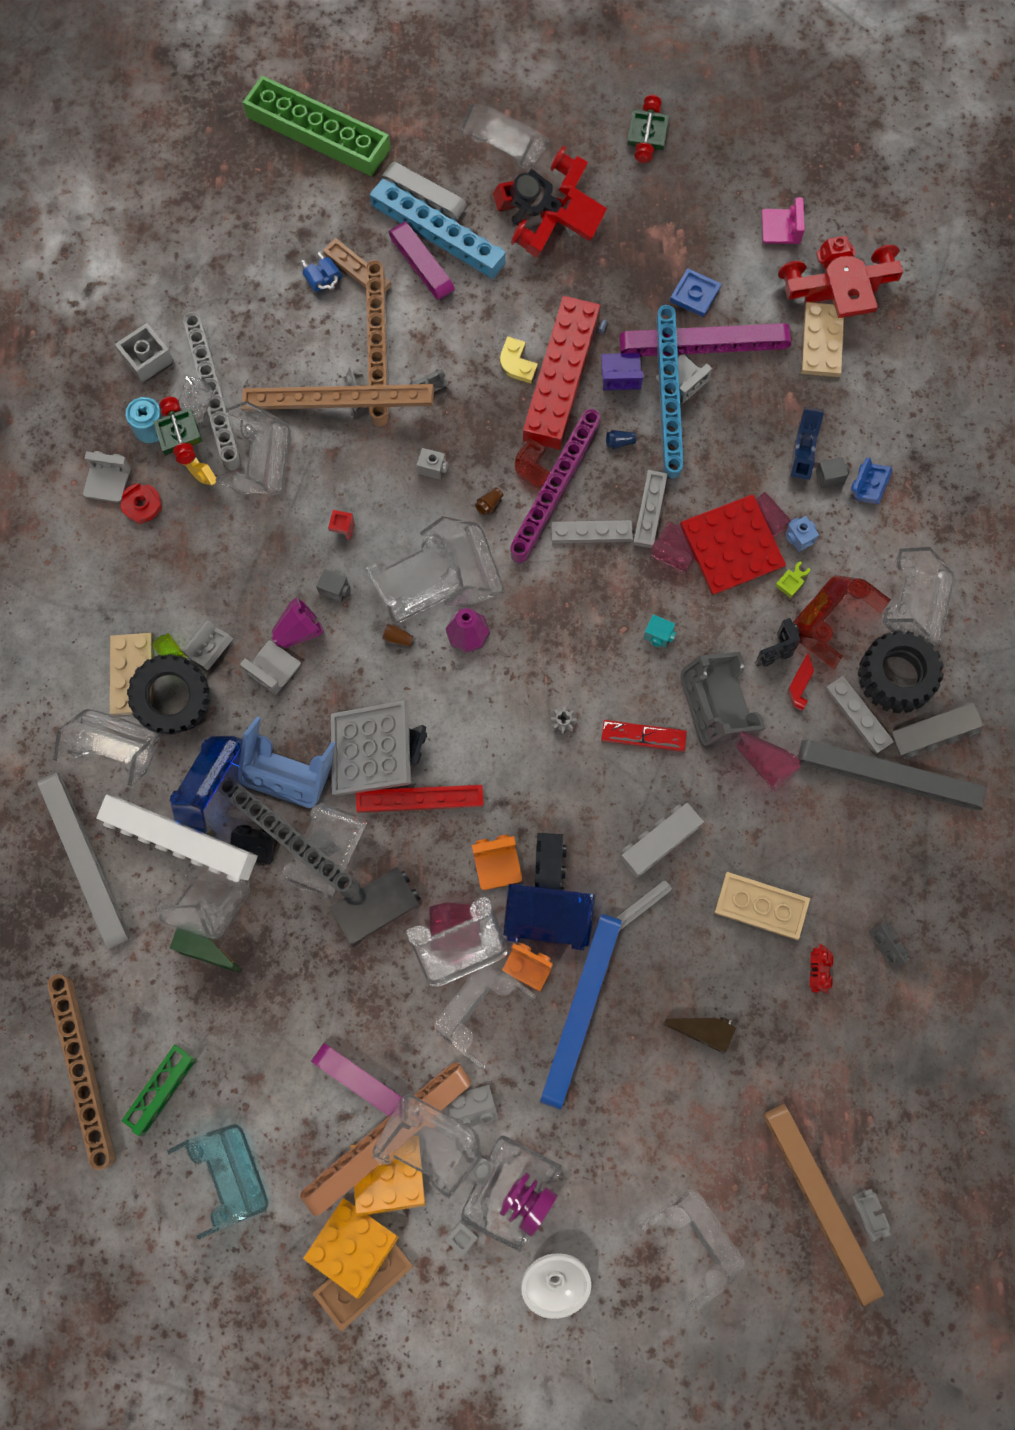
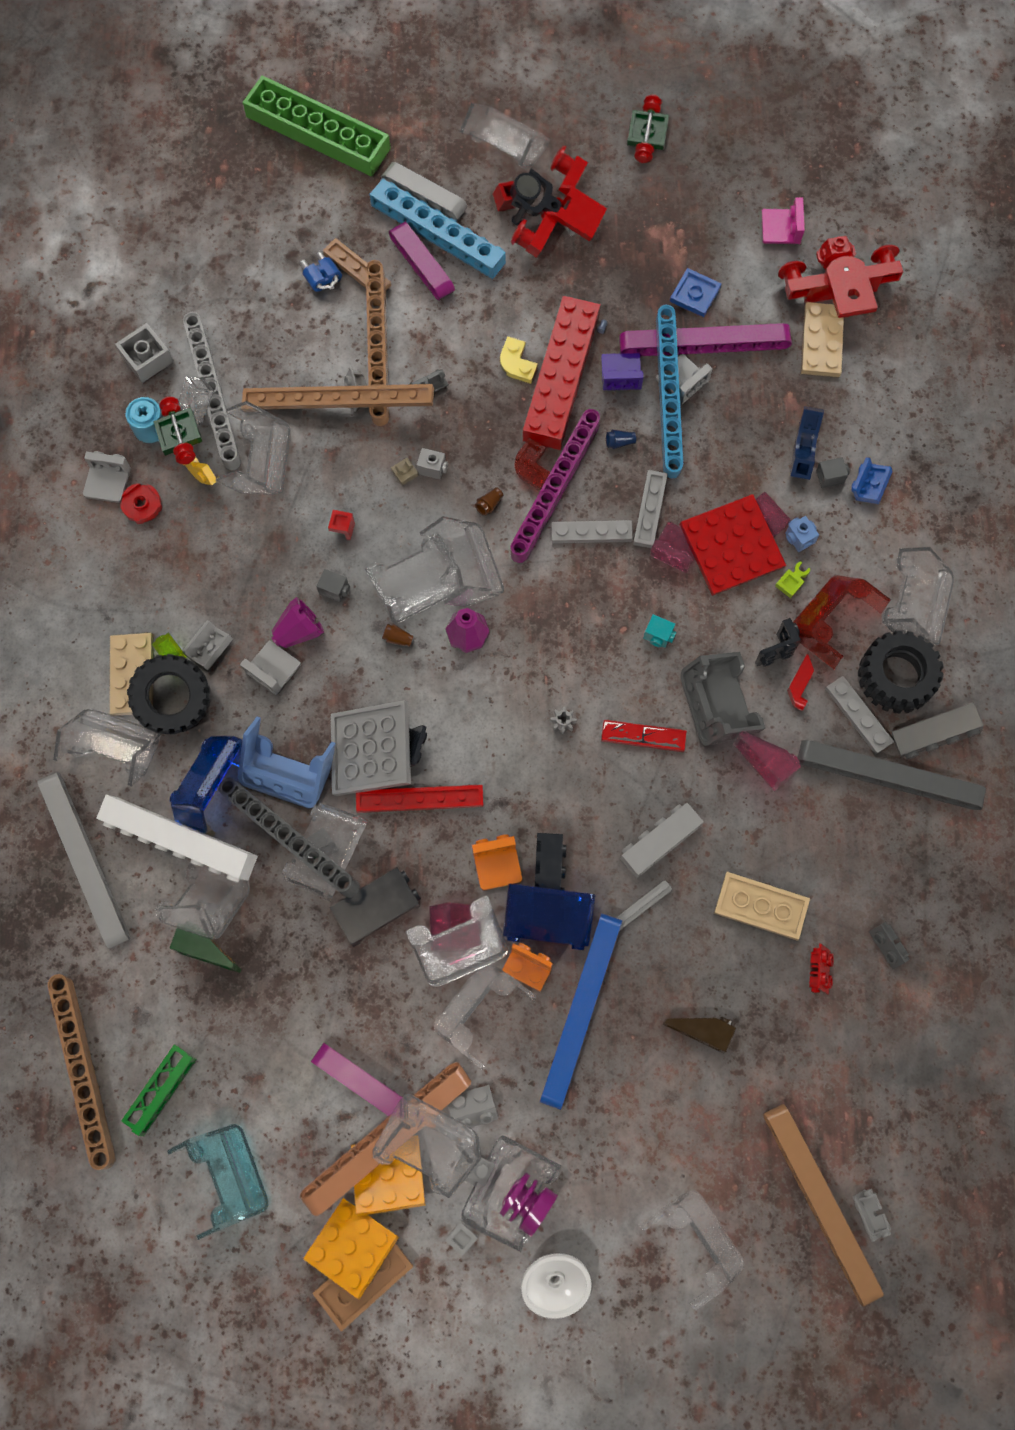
(254, 841): black bracket -> none
(404, 471): none -> dark tan tile

